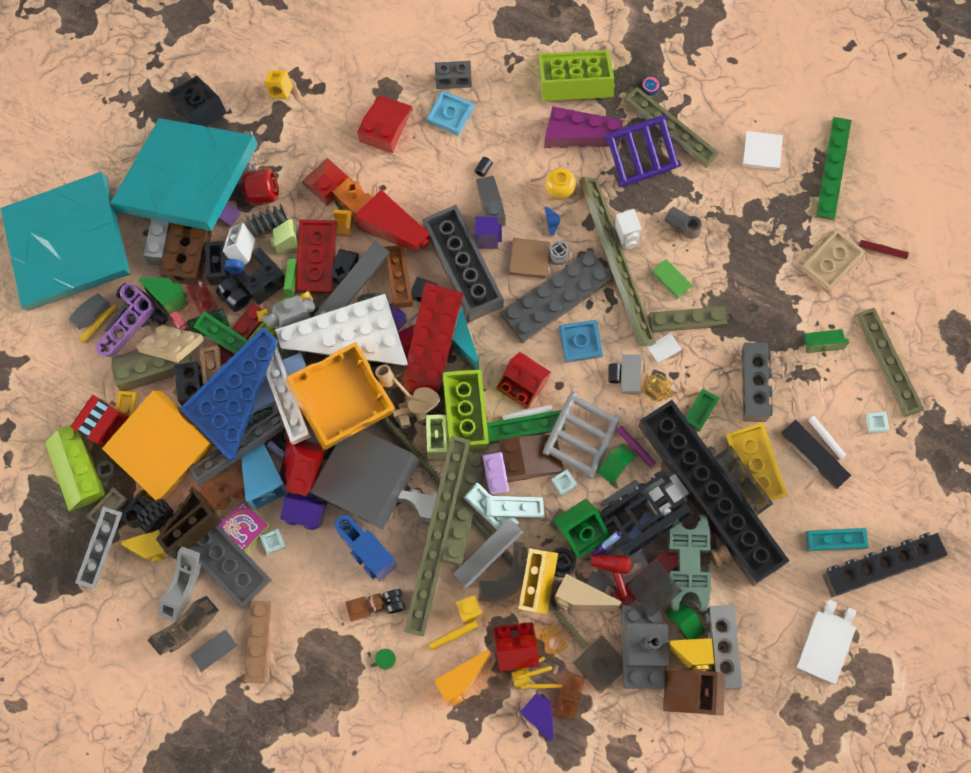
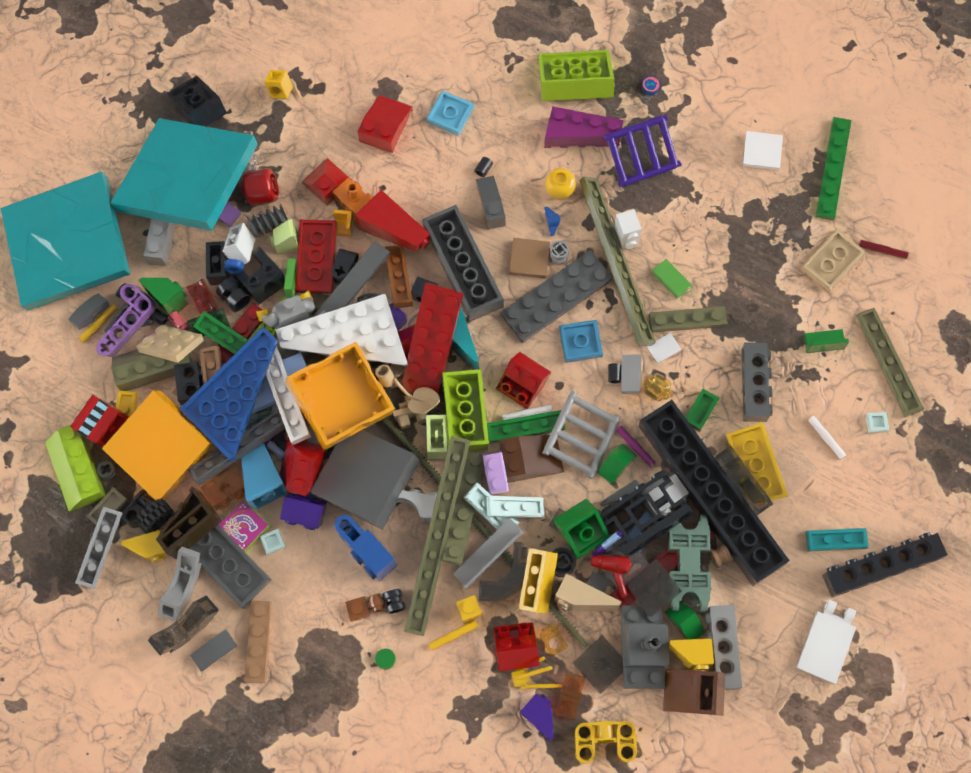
(184, 254): reddish brown brick -> none
(453, 74): dark grey brick -> none
(459, 680): light orange slope -> none
(487, 232): dark purple brick -> none
(564, 483): light aqua tile -> none
(605, 732): none -> yellow beam
(678, 131): olive plate -> none
(682, 222): dark grey piece -> none
(817, 454): black tile -> none

